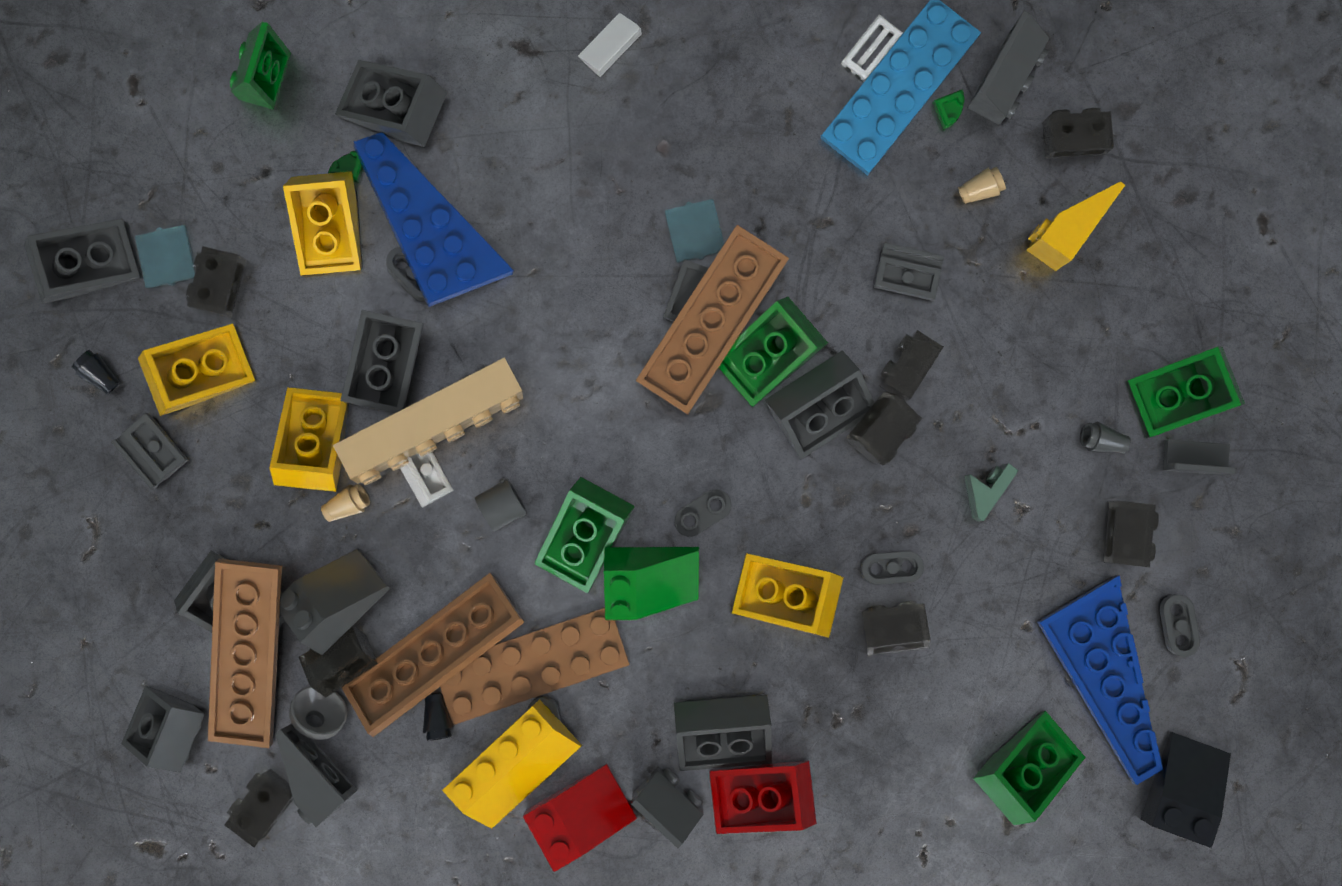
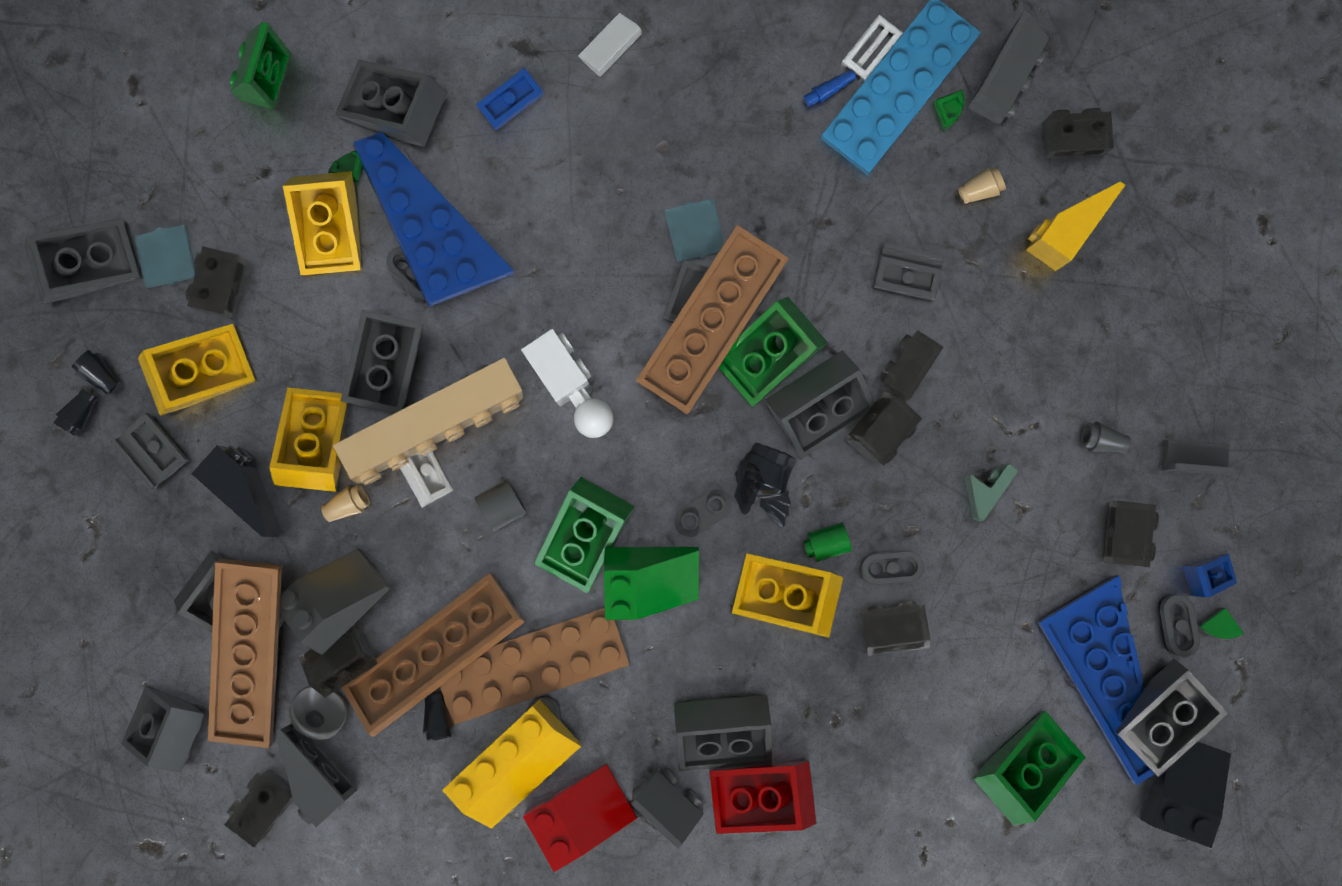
(76, 413): none -> black cone
(240, 487): none -> black slope
(510, 99): none -> blue plate
(568, 382): none -> white brick
(765, 476): none -> black helmet
(826, 89): none -> blue animal
(827, 542): none -> green brick
(1169, 717): none -> dark grey slope
(1186, 391): green slope -> none
(1209, 576): none -> blue slope
(1221, 625): none -> green tile

